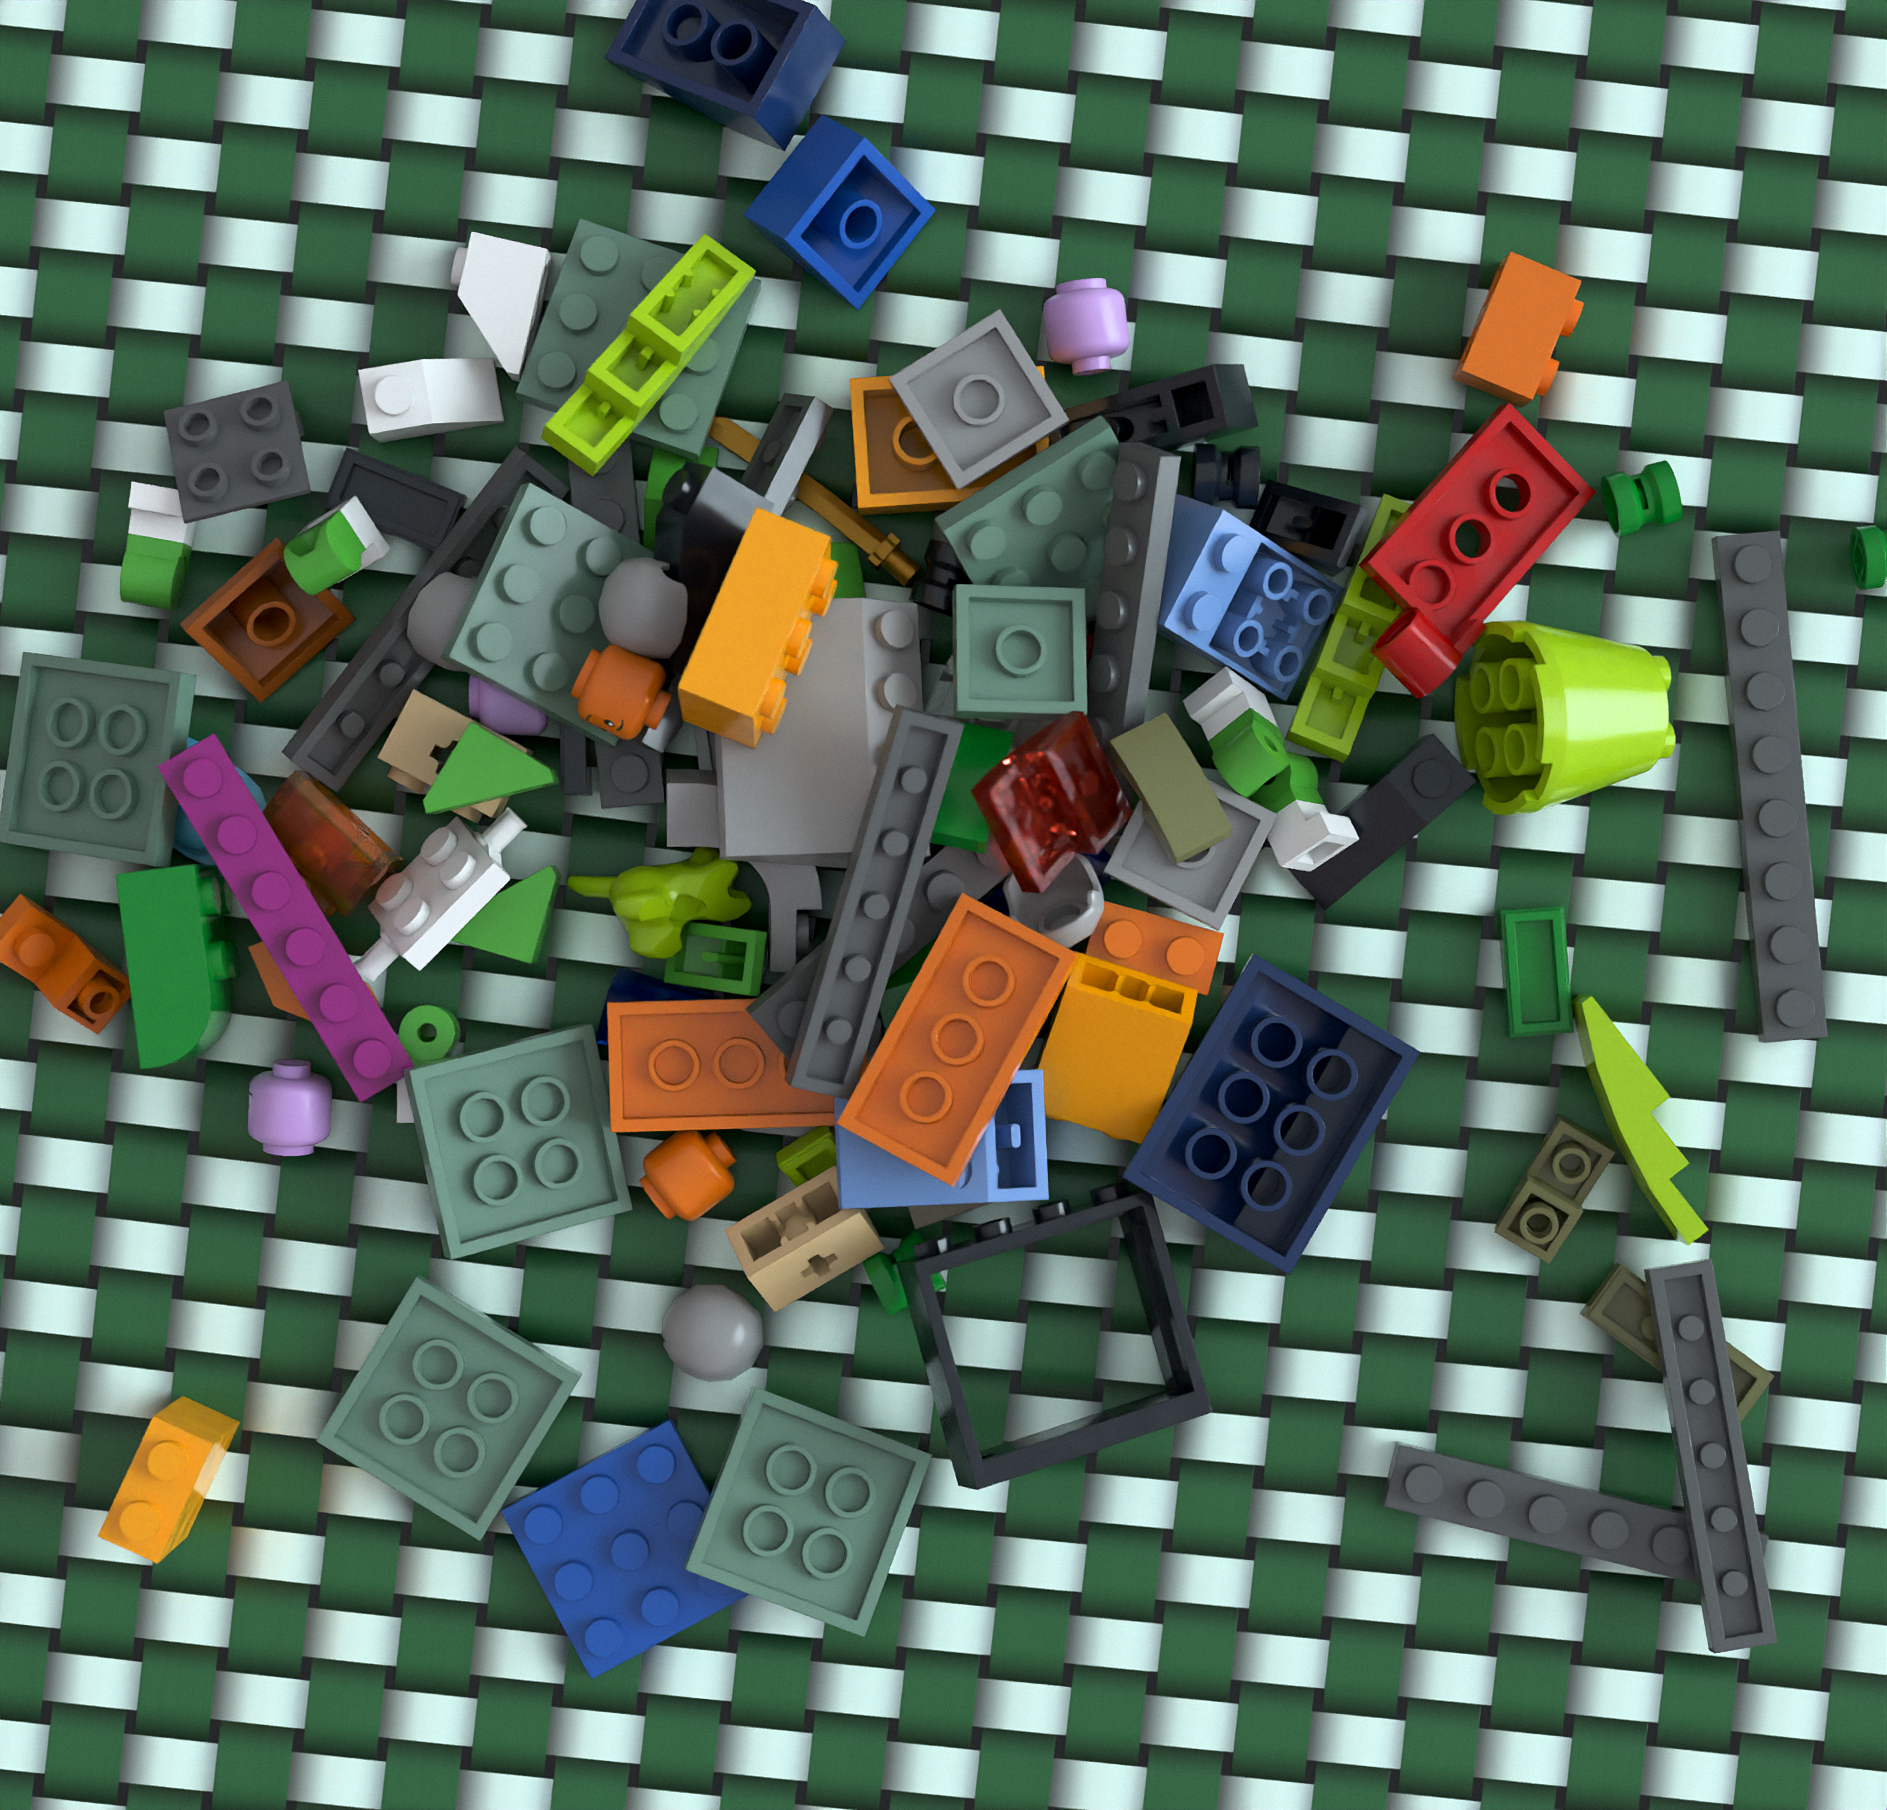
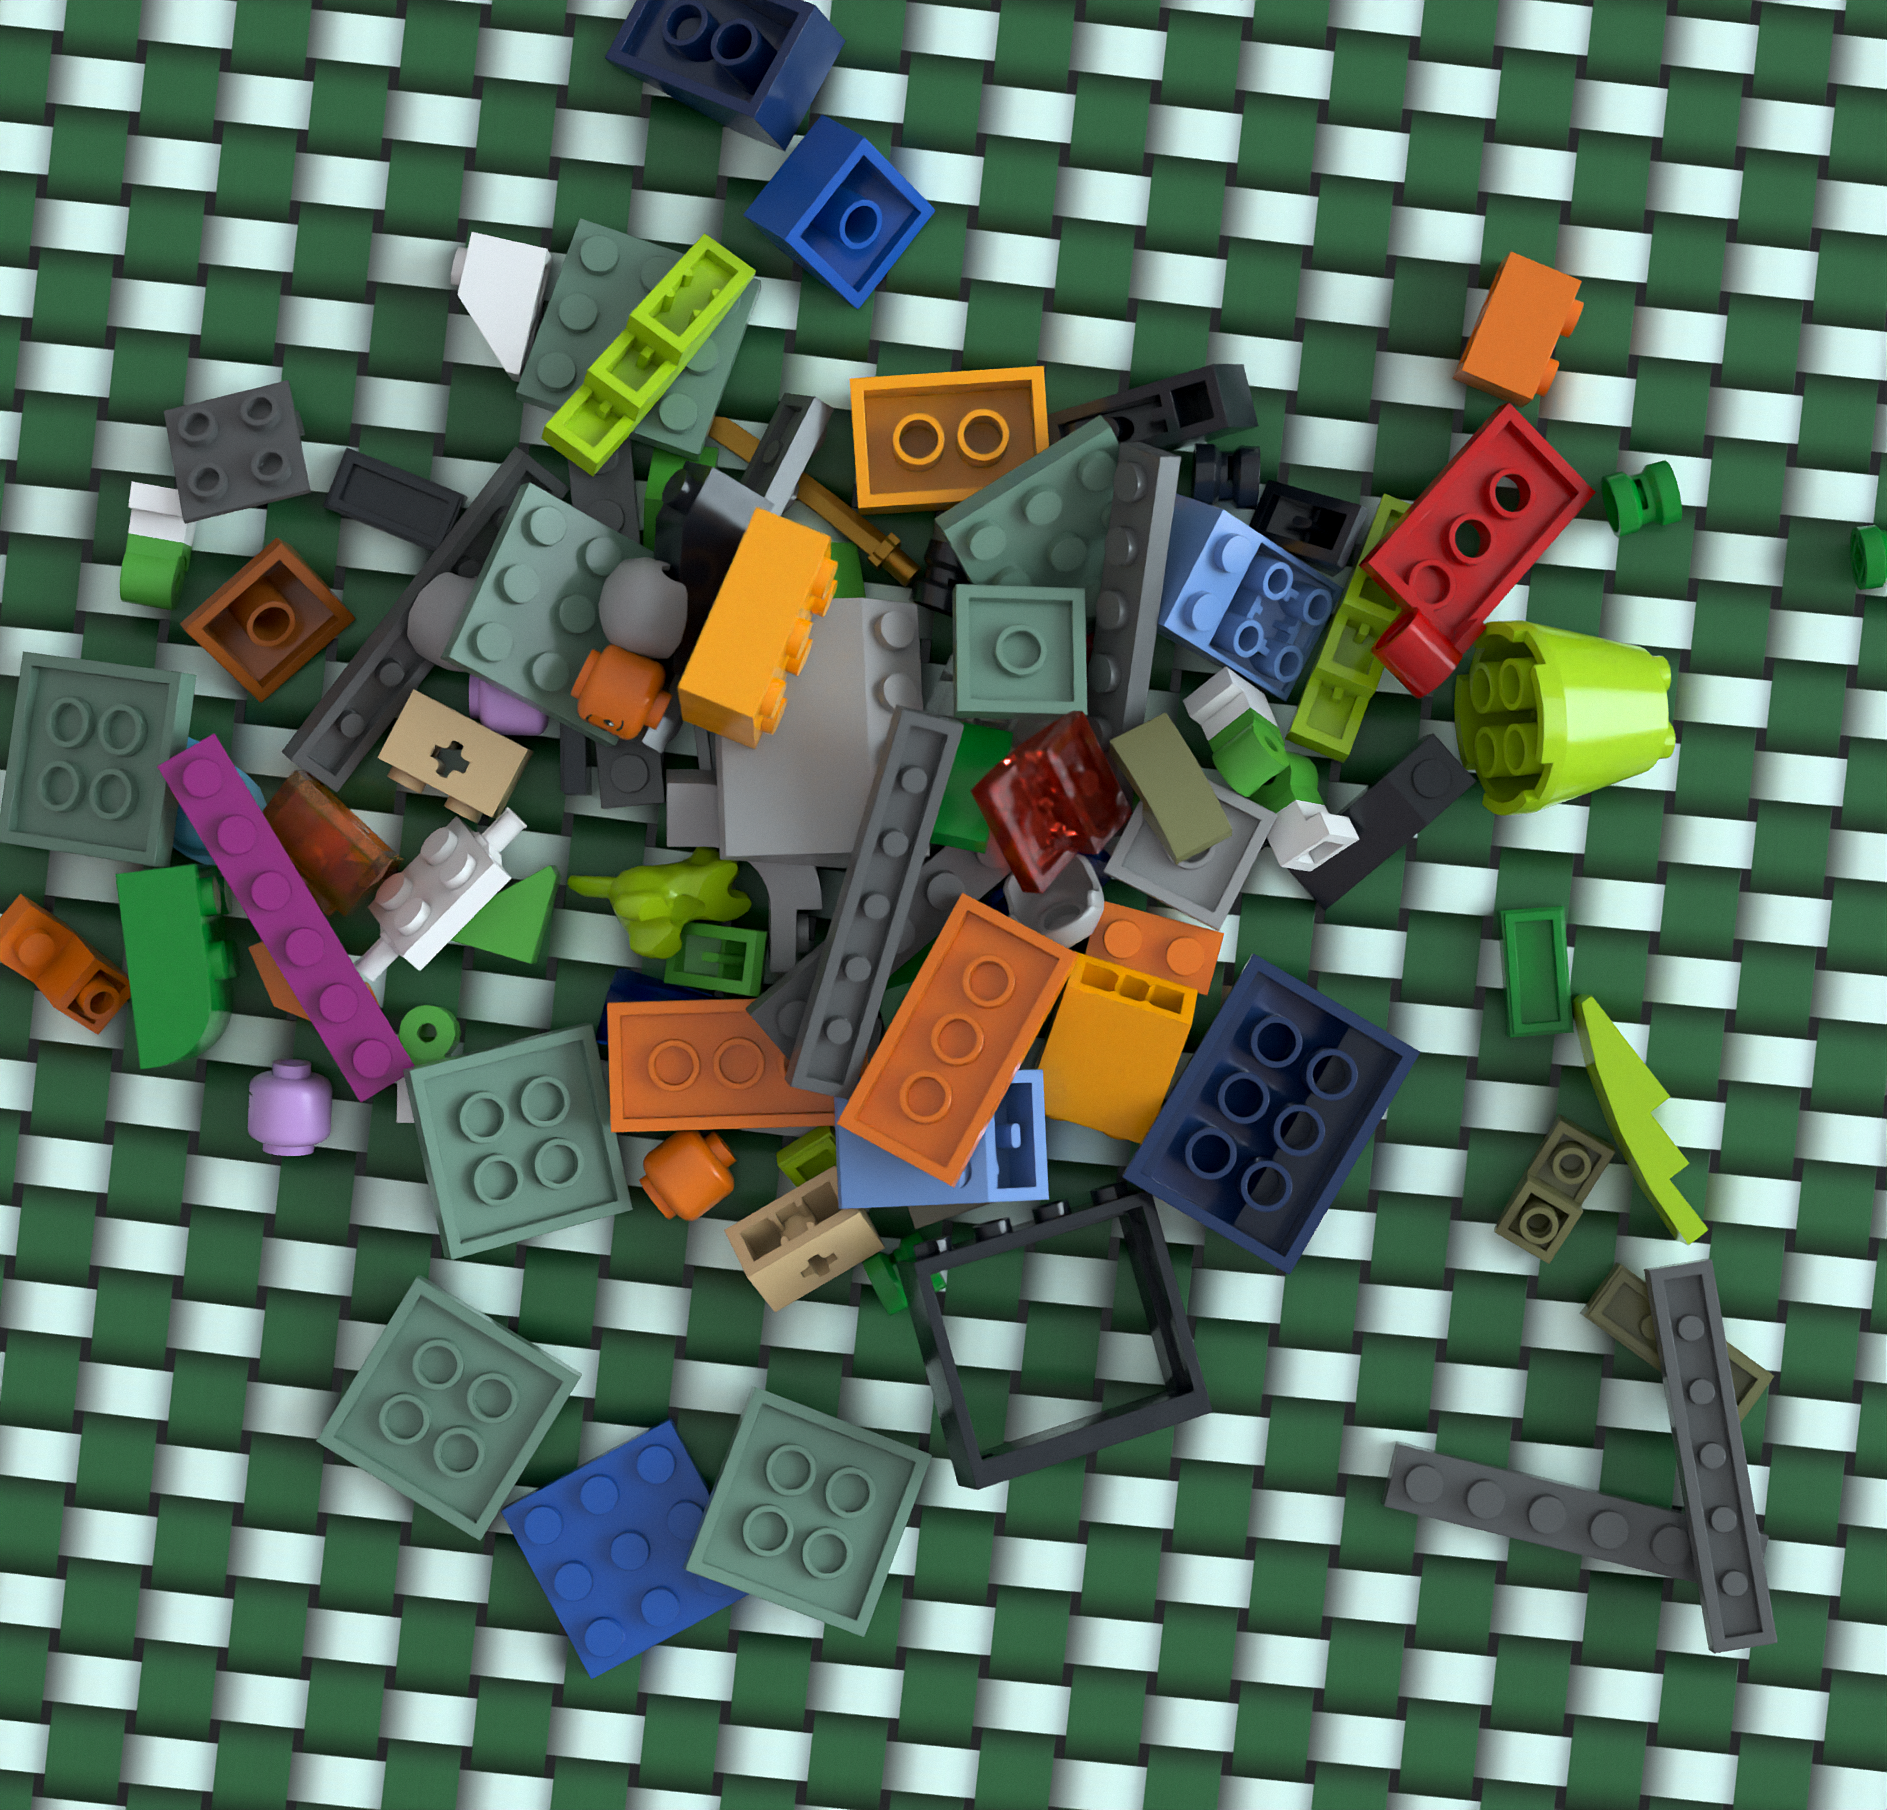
(168, 1479): light orange brick -> none
(334, 547): bright green leg -> none
(430, 397): white slope -> none
(484, 770): bright green slope -> none
(712, 1332): light grey hair -> none
(978, 400): light grey plate -> none
(1086, 325): lavender head -> none
(1769, 786): dark grey plate -> none

